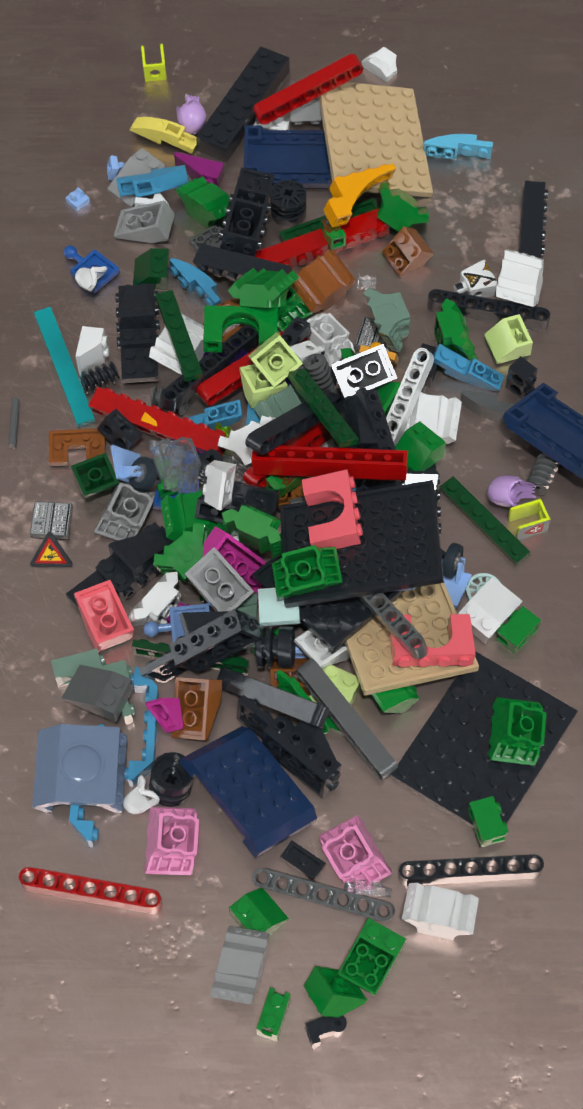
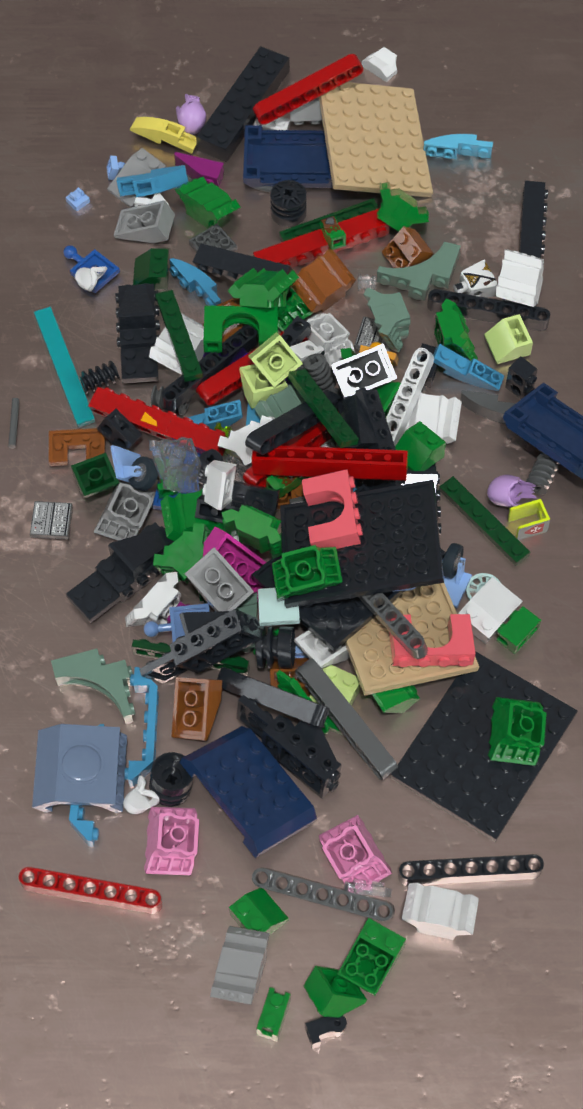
(51, 554): piece -> none
(91, 348): white slope -> none
(99, 691): dark grey slope -> none
(104, 616): coral slope -> none
(148, 68): neon yellow piece -> none
(167, 713): dark pink slope -> none
(247, 212): black wedge -> none
(302, 860): black plate -> none
(349, 188): light orange arch -> none
(418, 278): none -> sand green arch
(487, 821): green brick -> none

